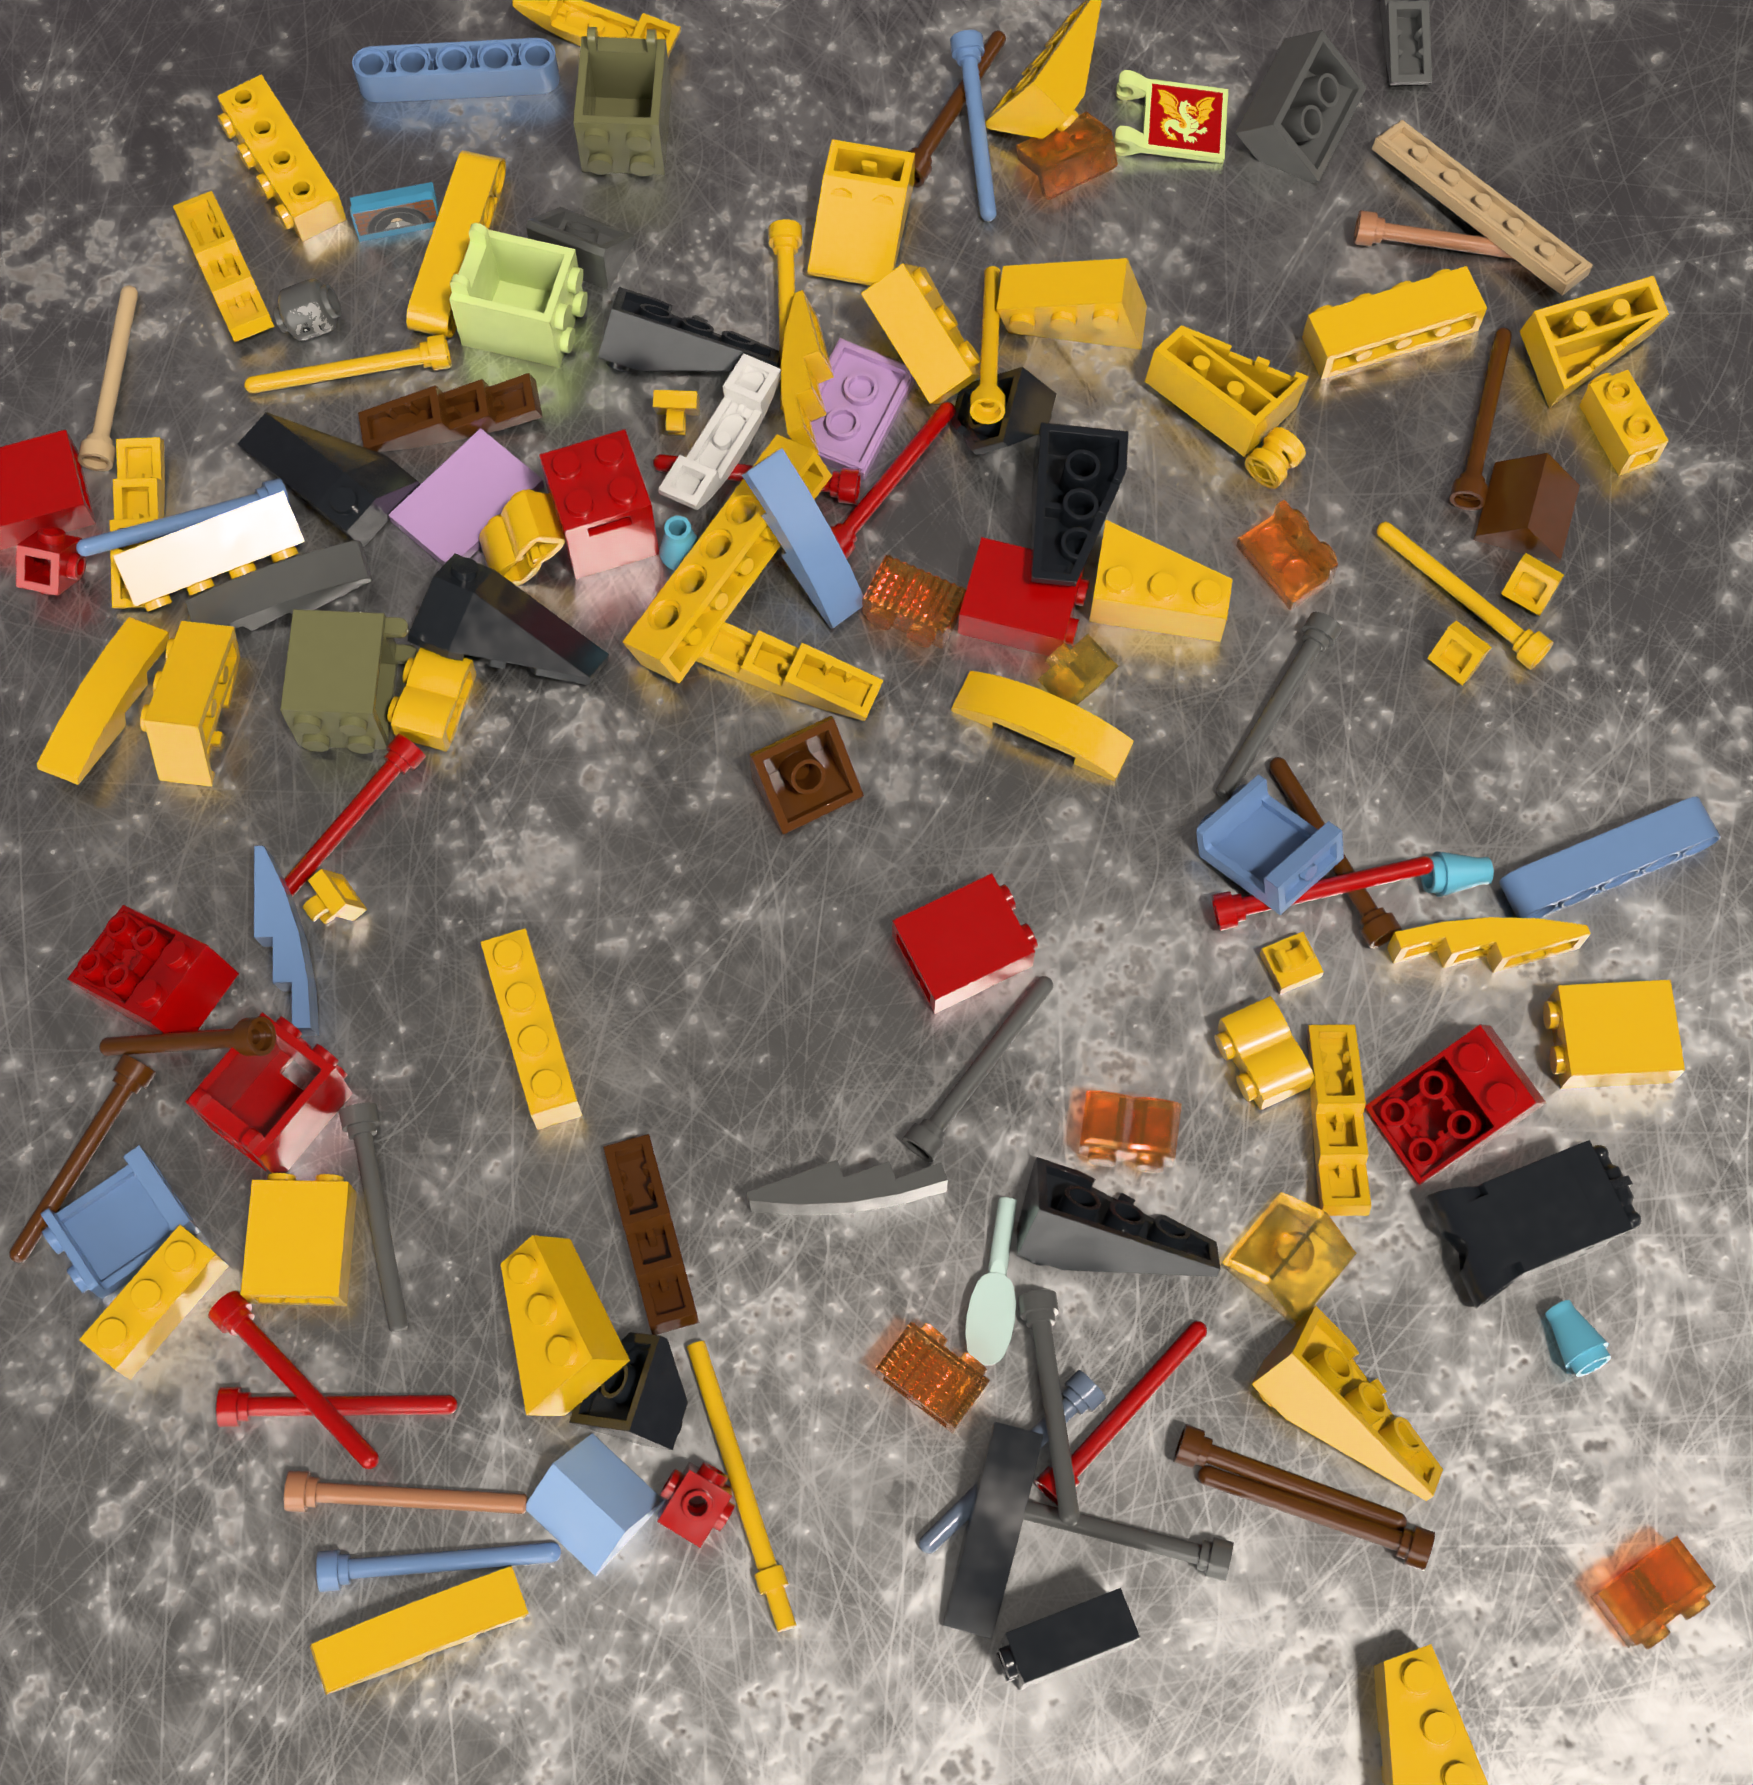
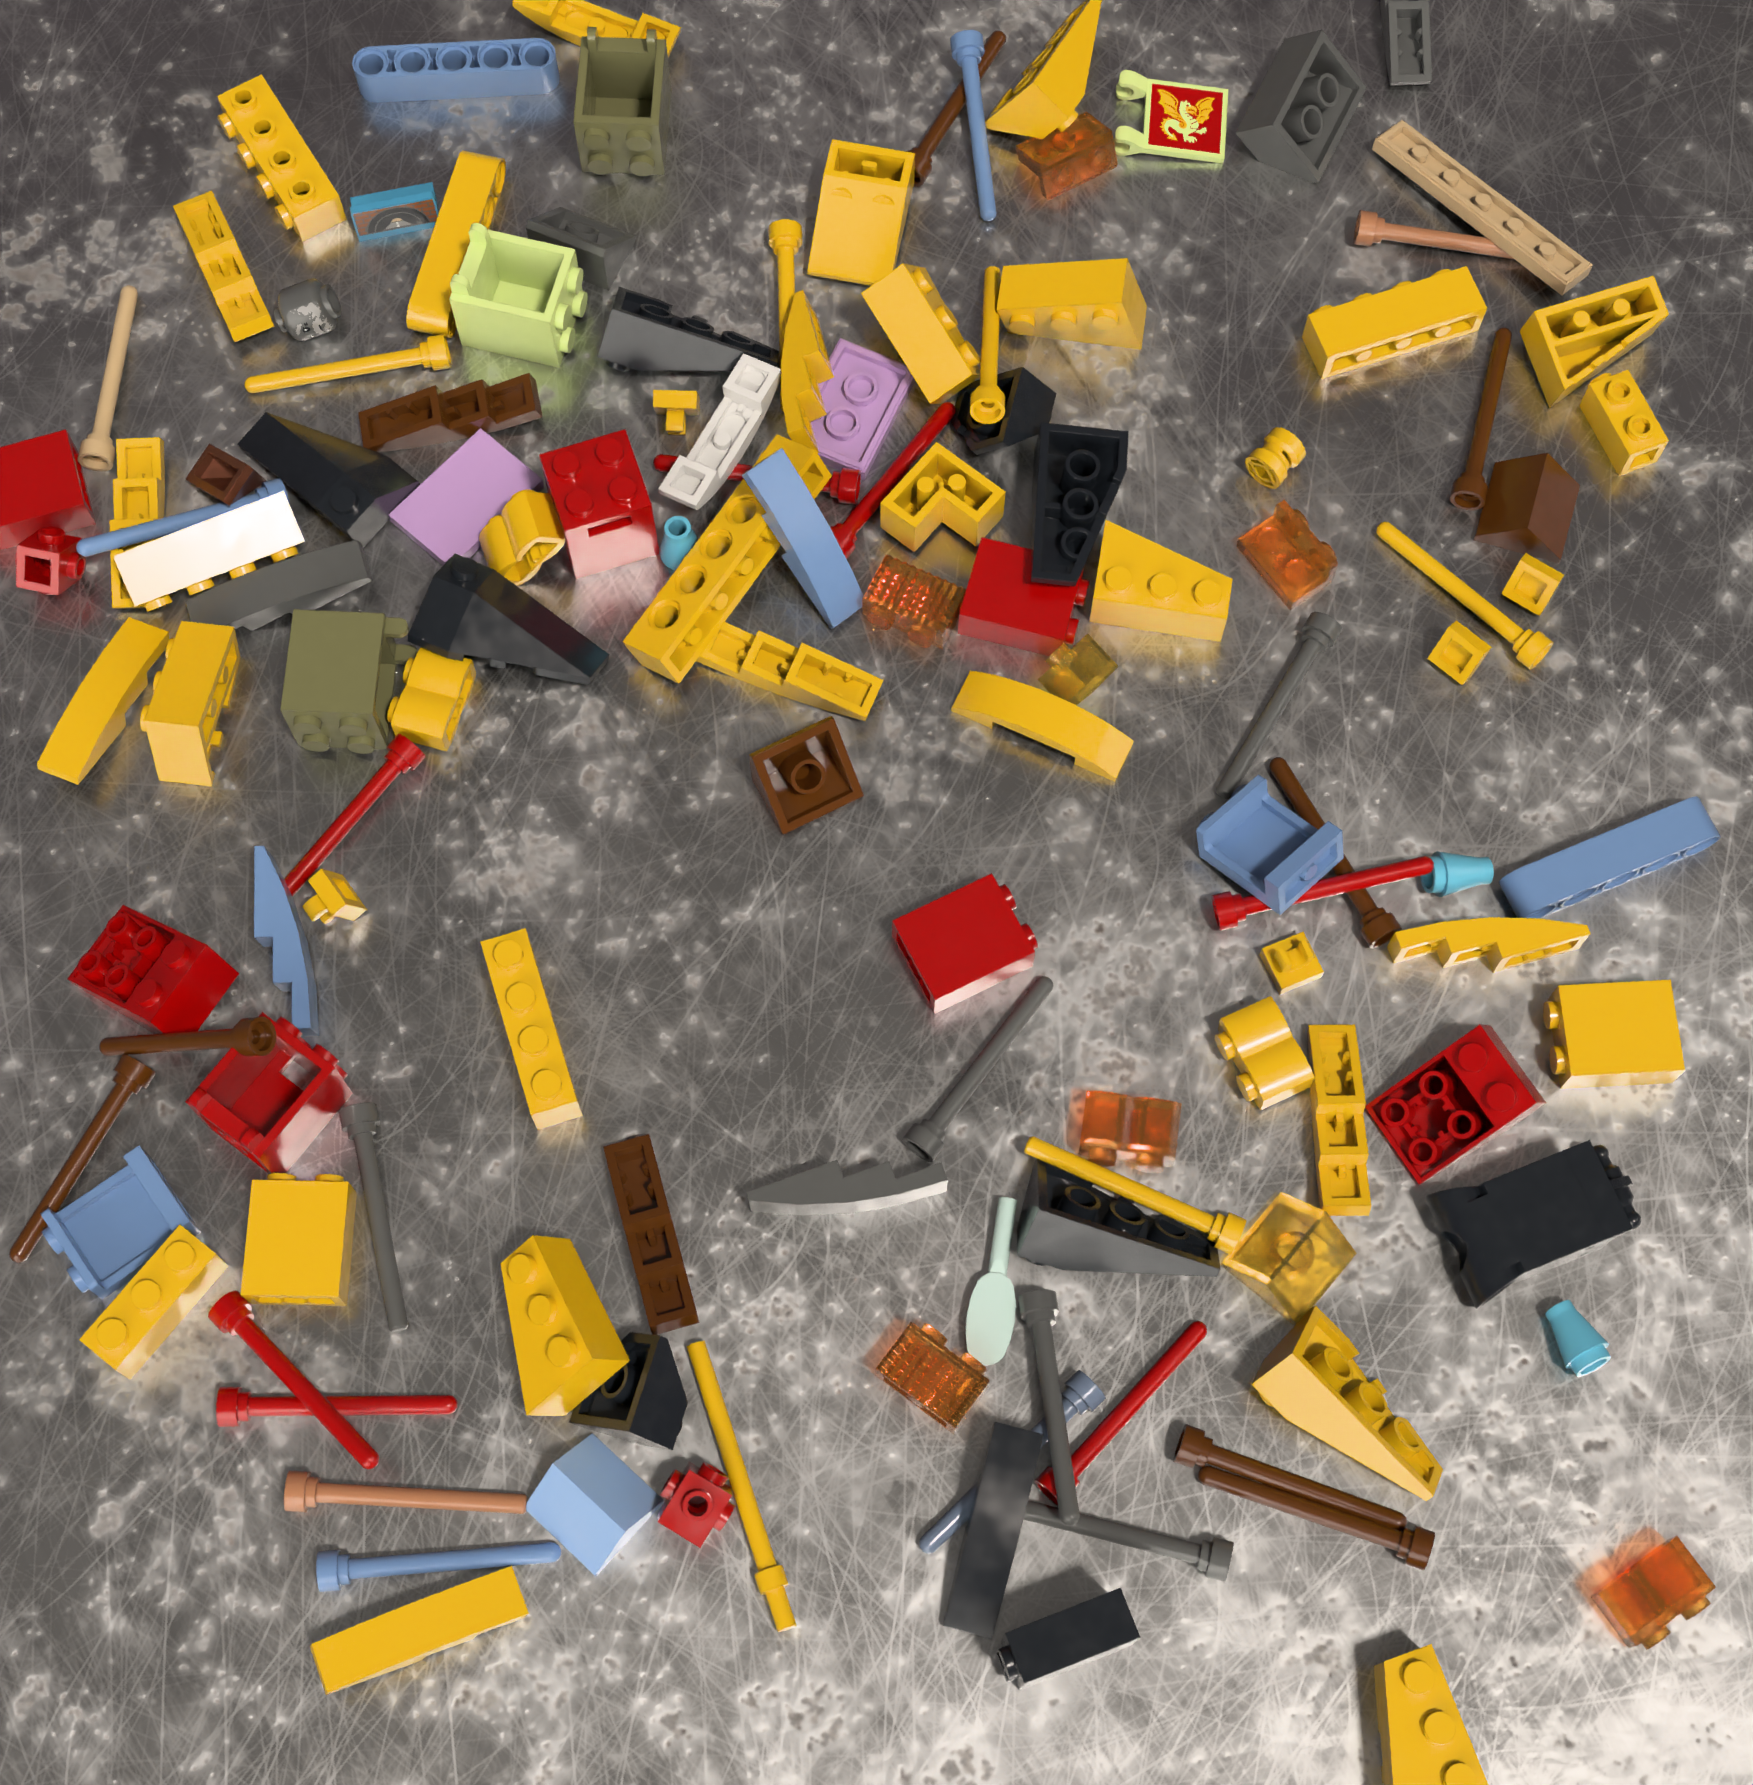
(223, 475): none -> copper slope
(941, 491): none -> yellow brick
(1220, 1228): none -> yellow piece
(1223, 390): yellow wedge -> none

